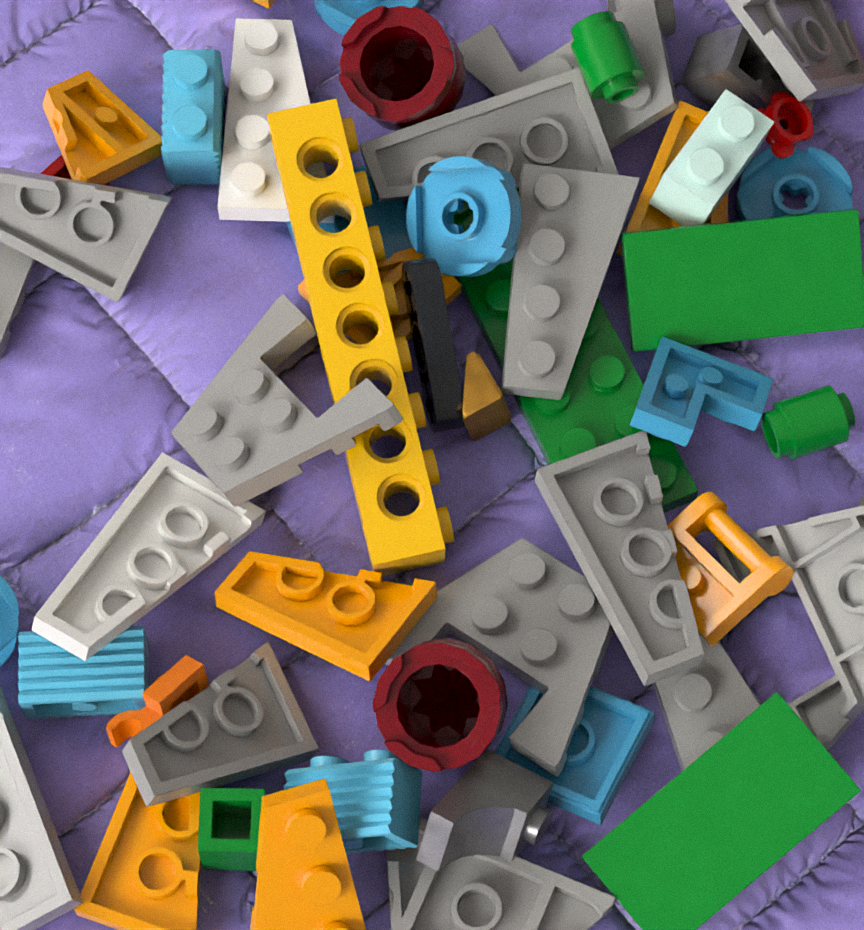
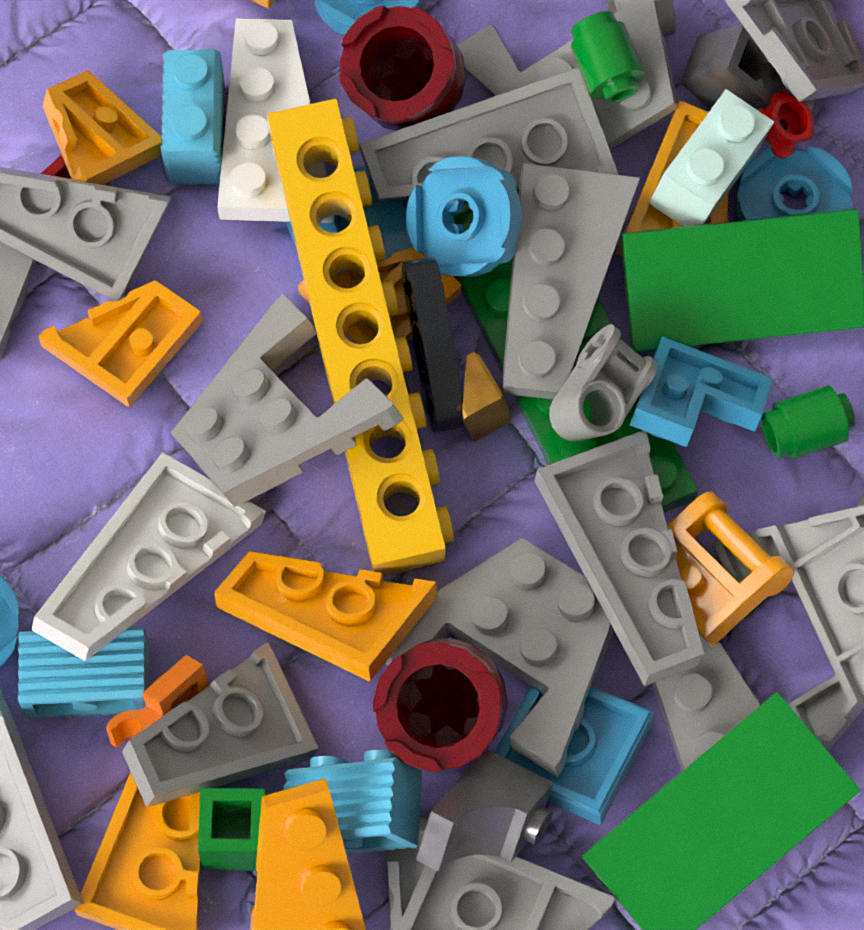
(126, 340): none -> light orange wing
(608, 379): none -> light grey piece

